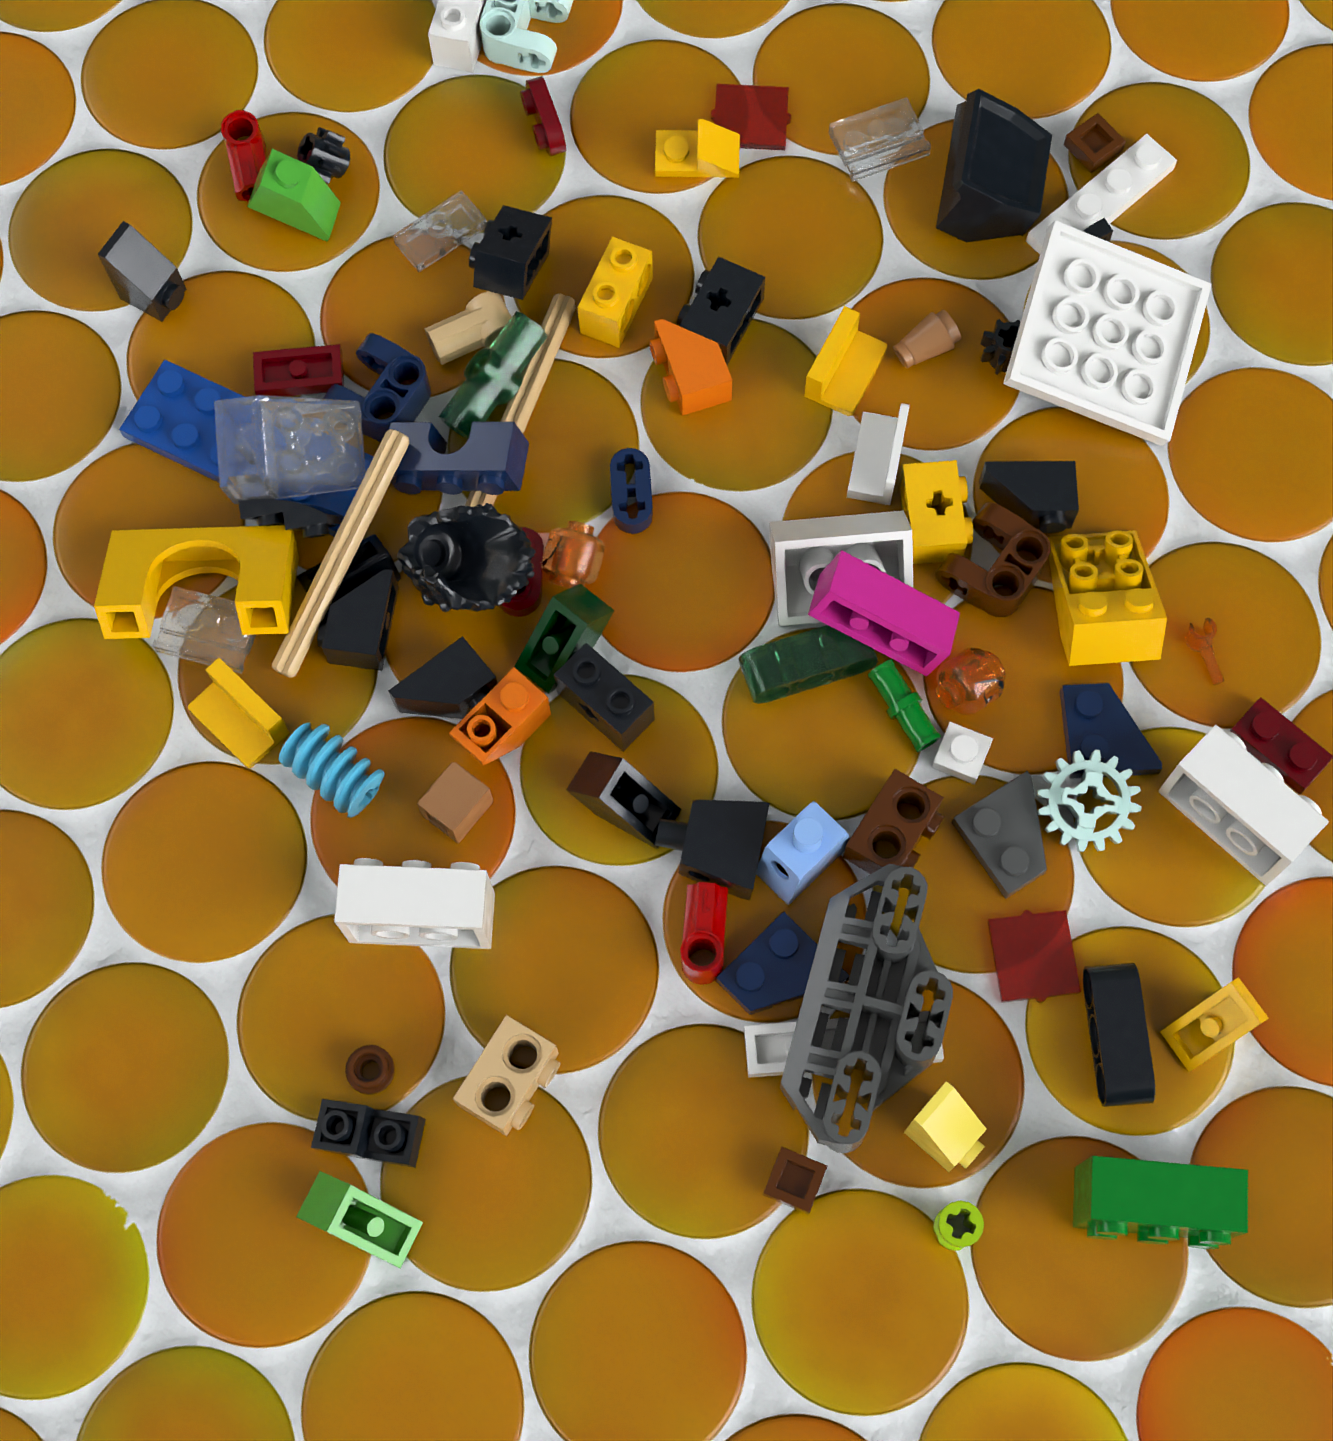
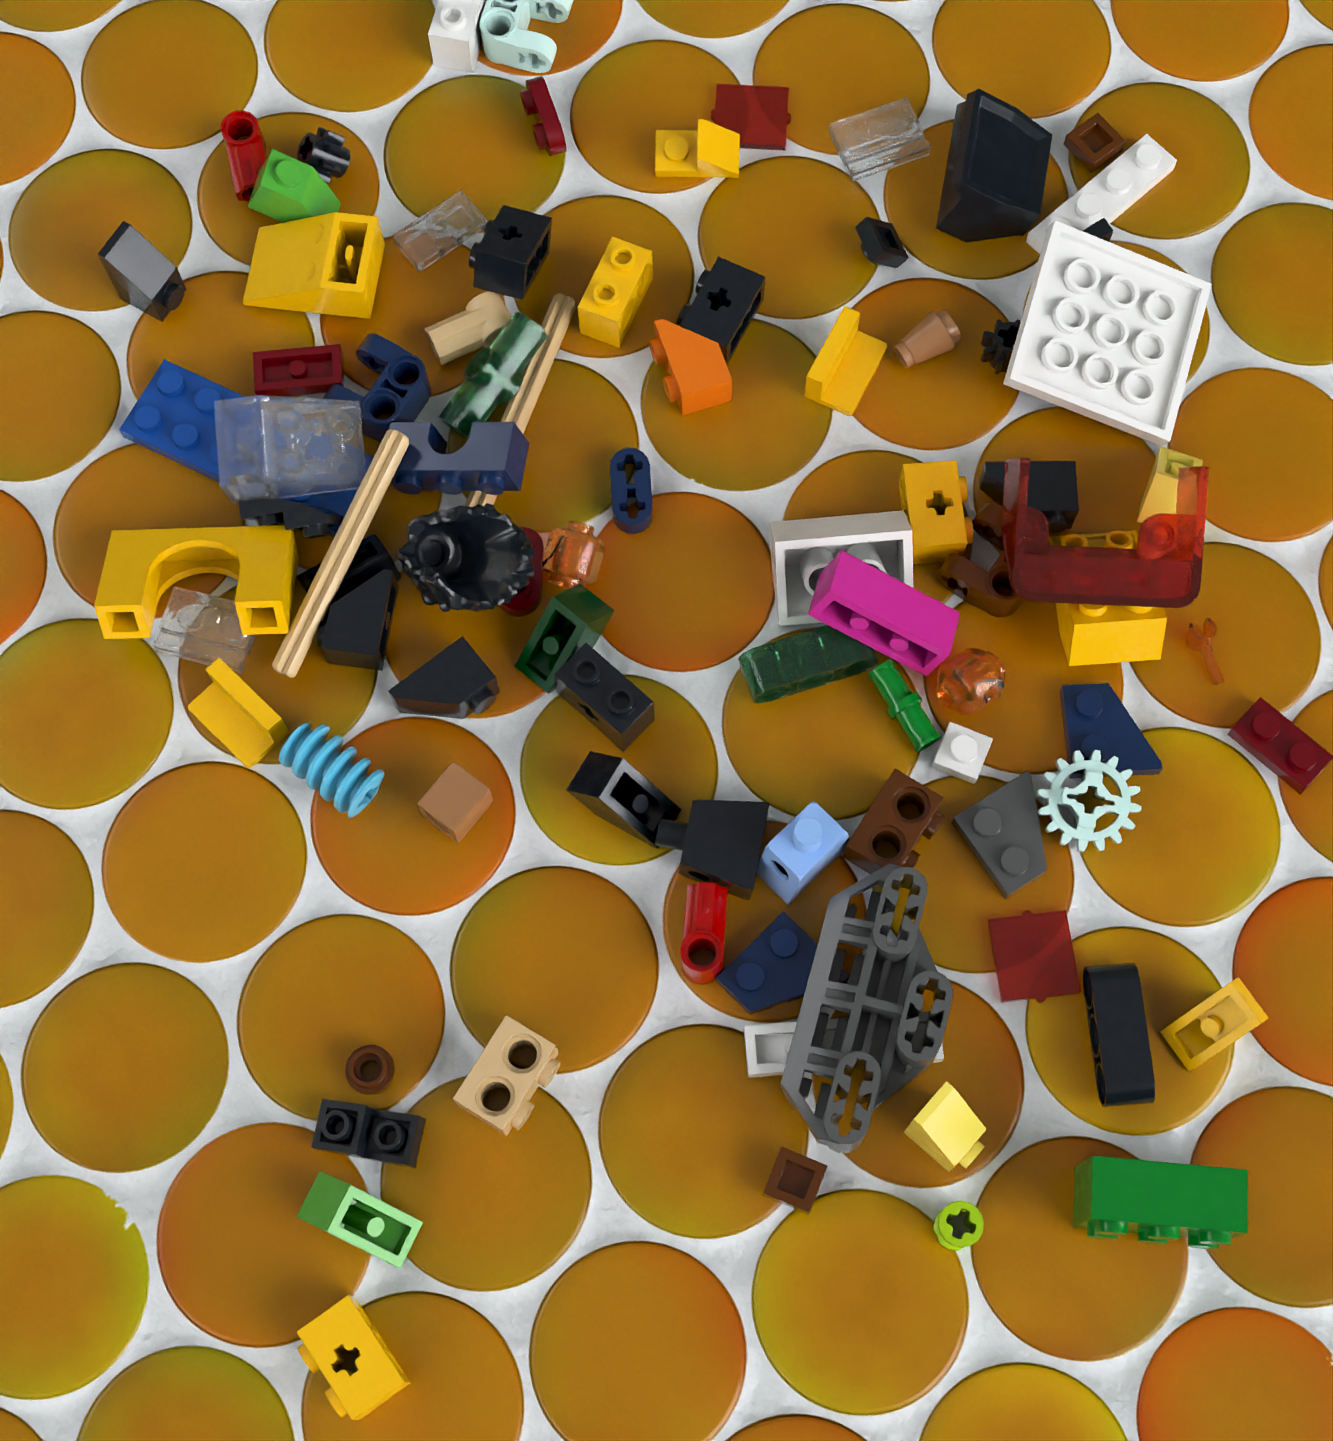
(317, 265): none -> yellow slope
(378, 1372): none -> yellow brick
(415, 904): white brick -> none
(502, 718): orange slope -> none
(877, 456): white panel -> none
(881, 243): none -> black plate
(1158, 573): none -> clear red windscreen
(1162, 485): none -> light yellow slope
(1243, 804): white brick -> none

